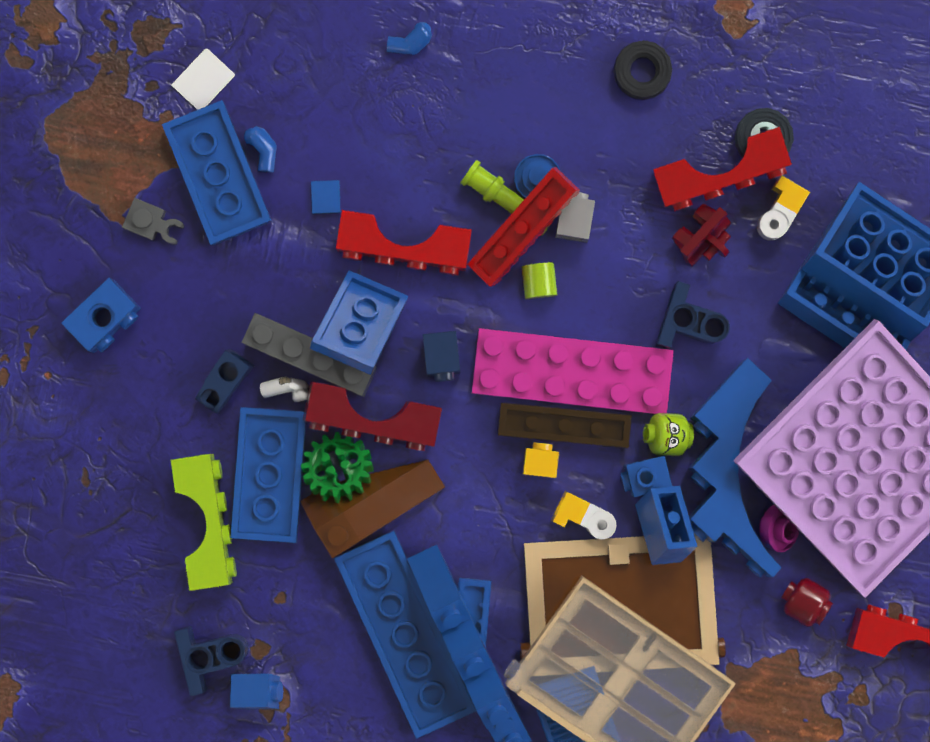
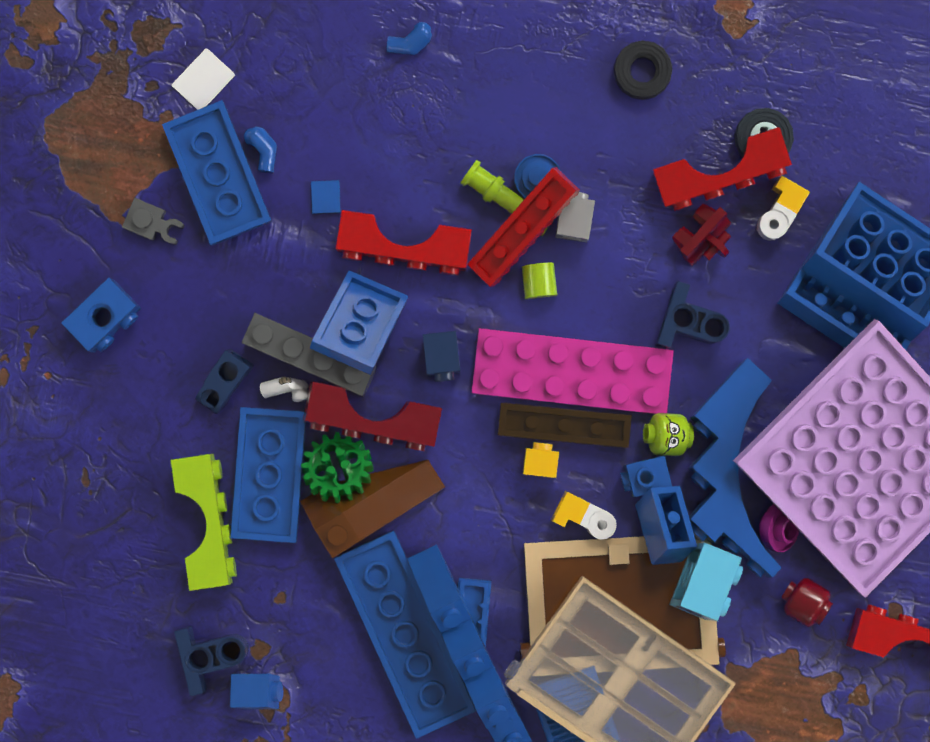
(706, 582): none -> medium azure brick

